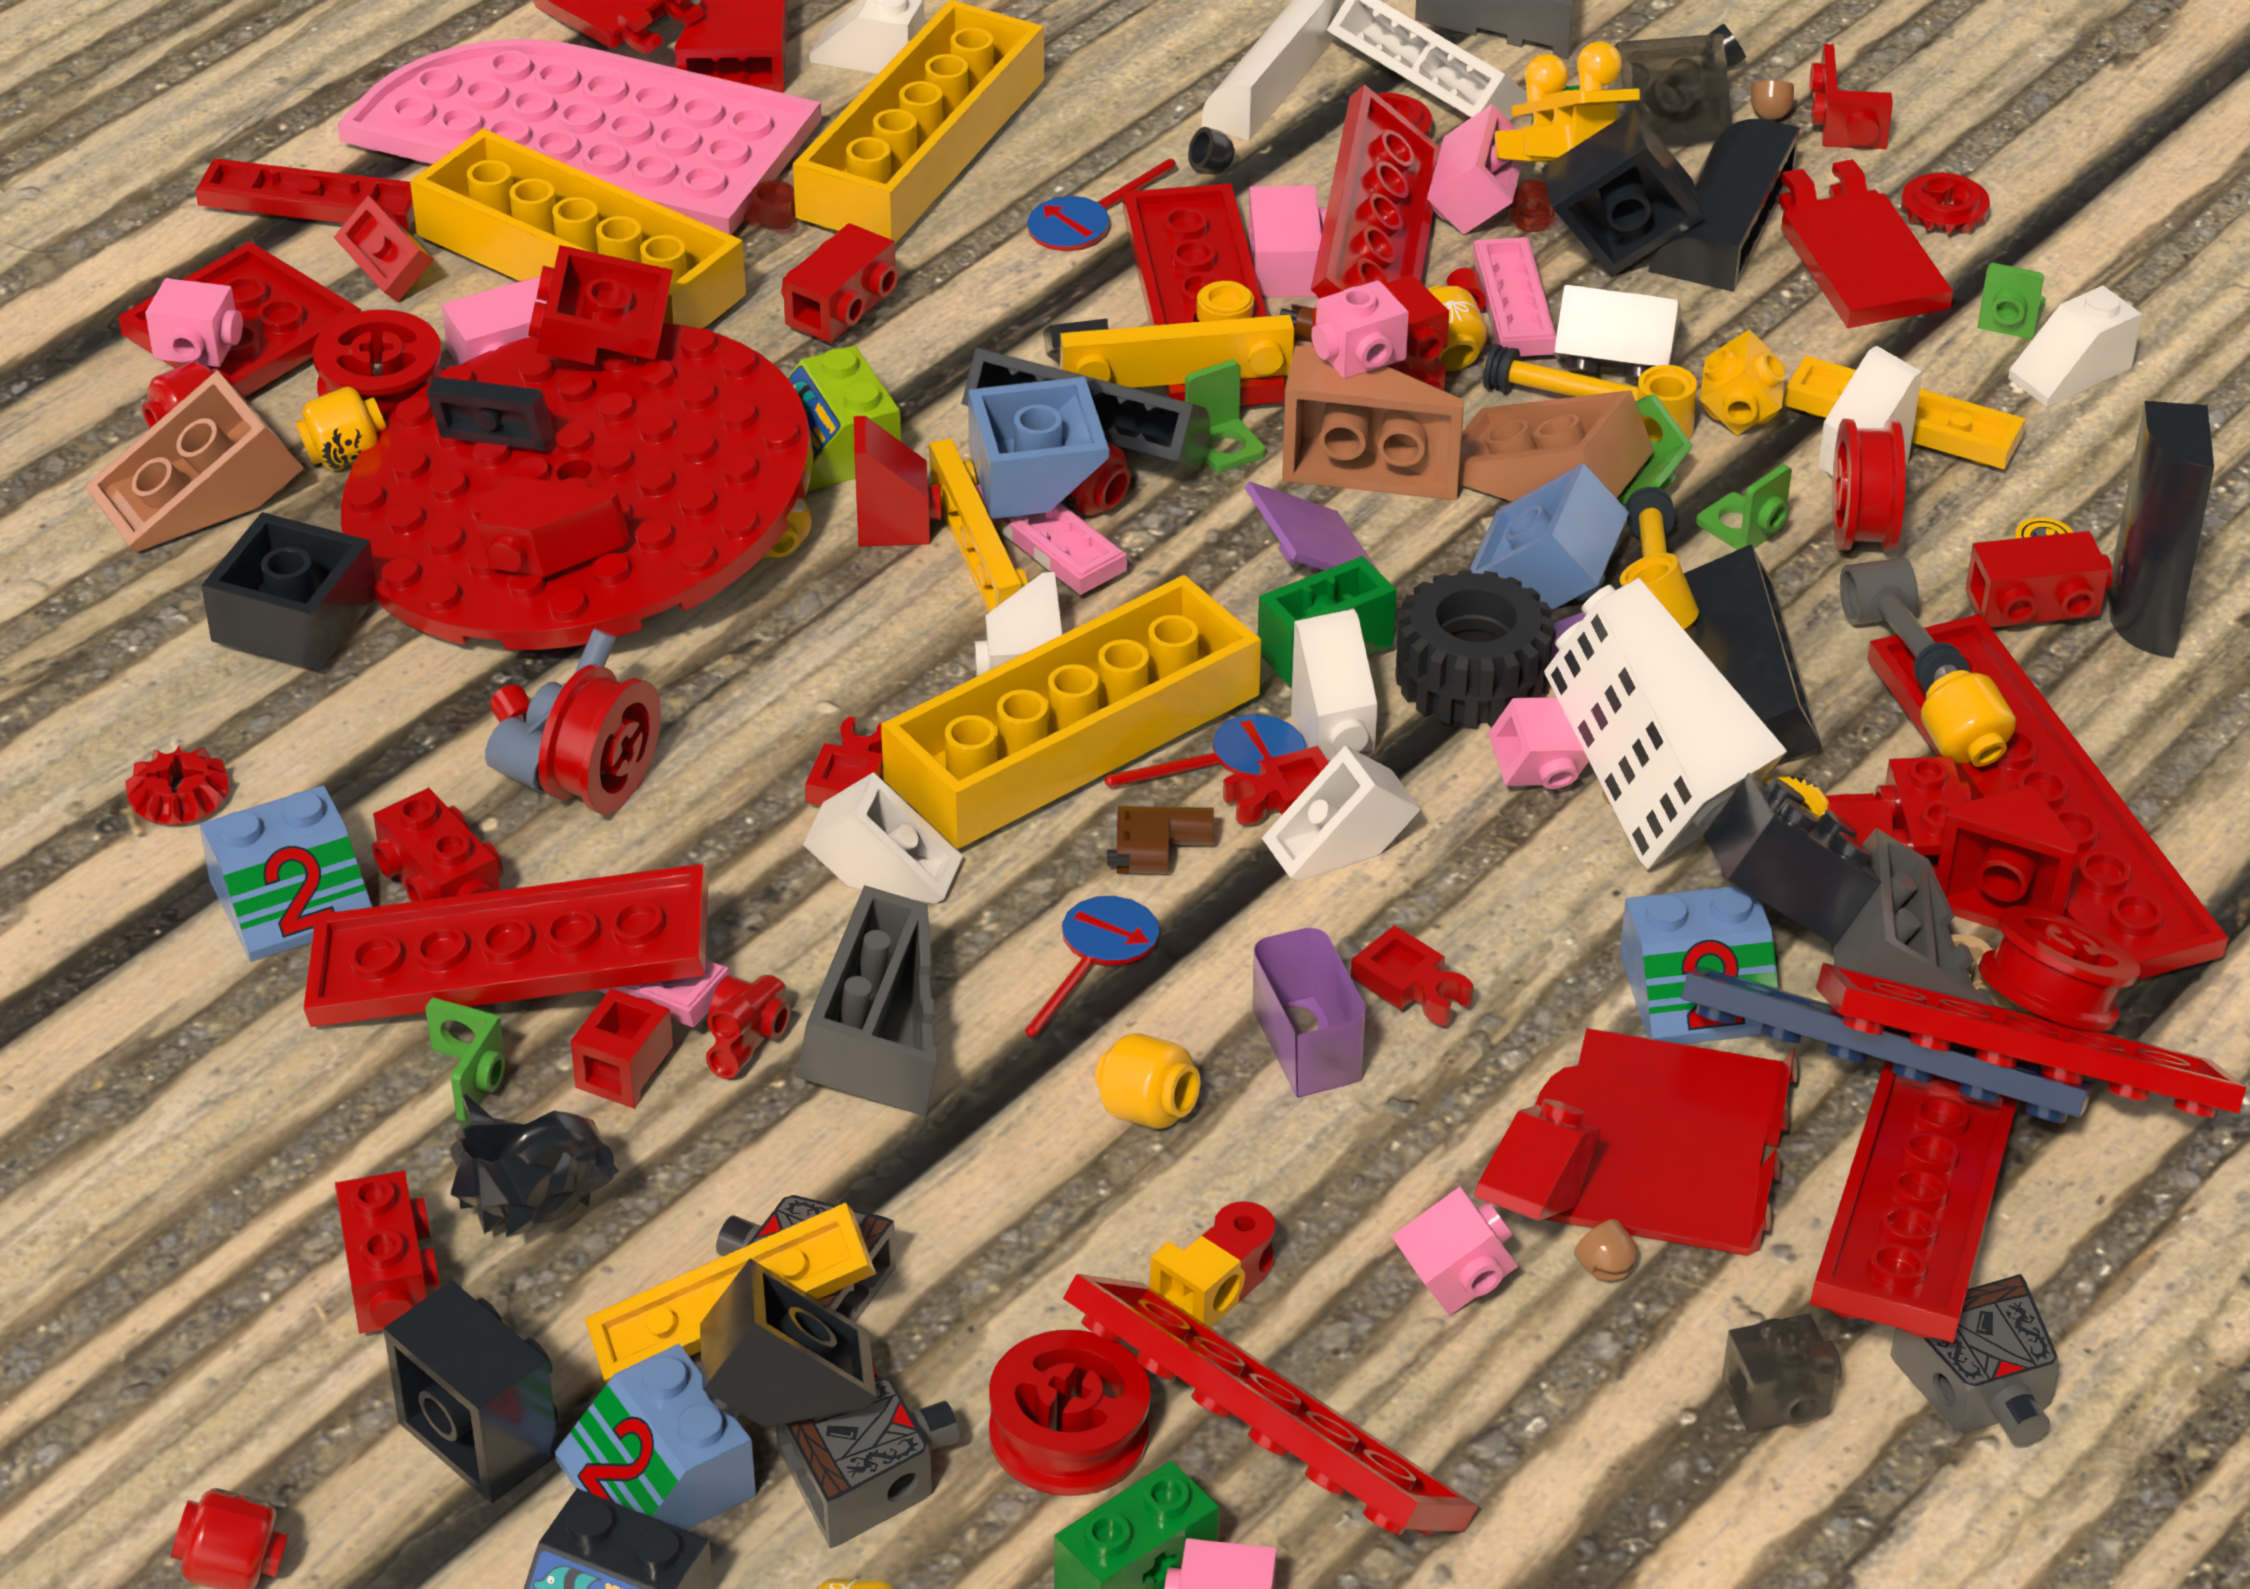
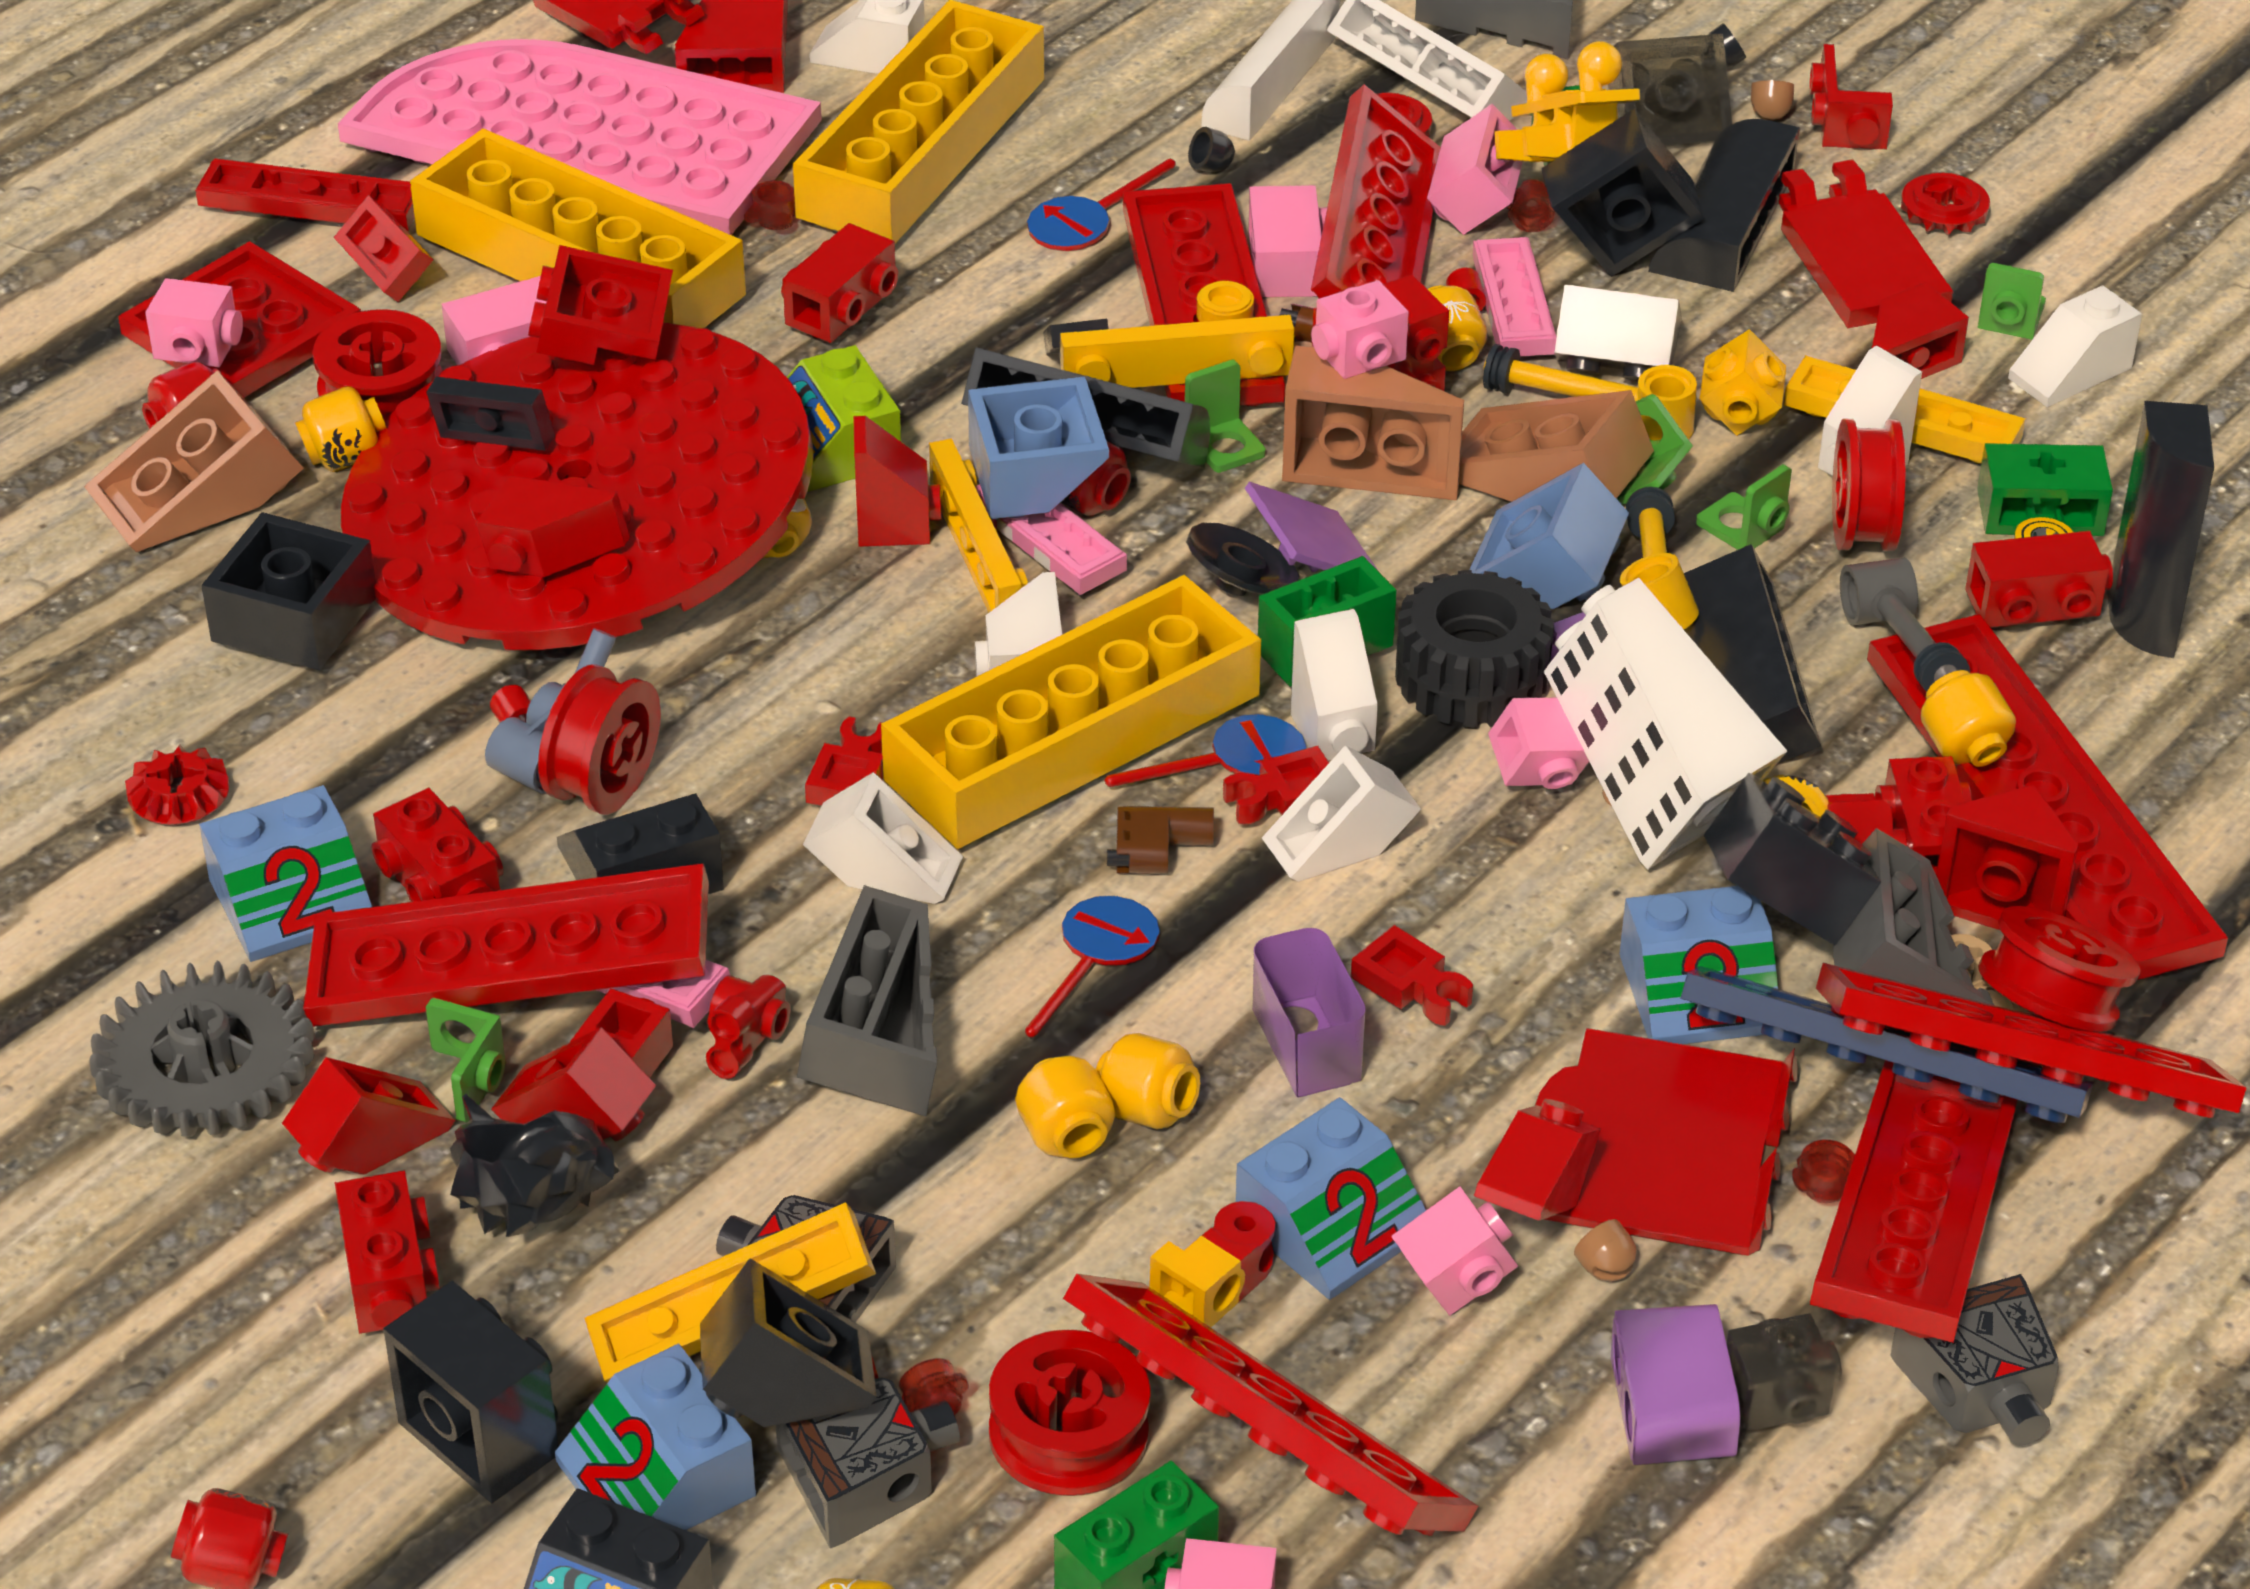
(185, 1029): none -> dark grey gear
(362, 1117): none -> red slope
(584, 1079): none -> red slope
(647, 840): none -> black slope
(932, 1383): none -> clear red plate
(1065, 1107): none -> yellow head
(1239, 559): none -> black dish
(1332, 1196): none -> medium blue slope
(1675, 1384): none -> medium lavender piece
(1823, 1170): none -> clear red plate
(1921, 329): none -> red slope
(2046, 482): none -> green brick

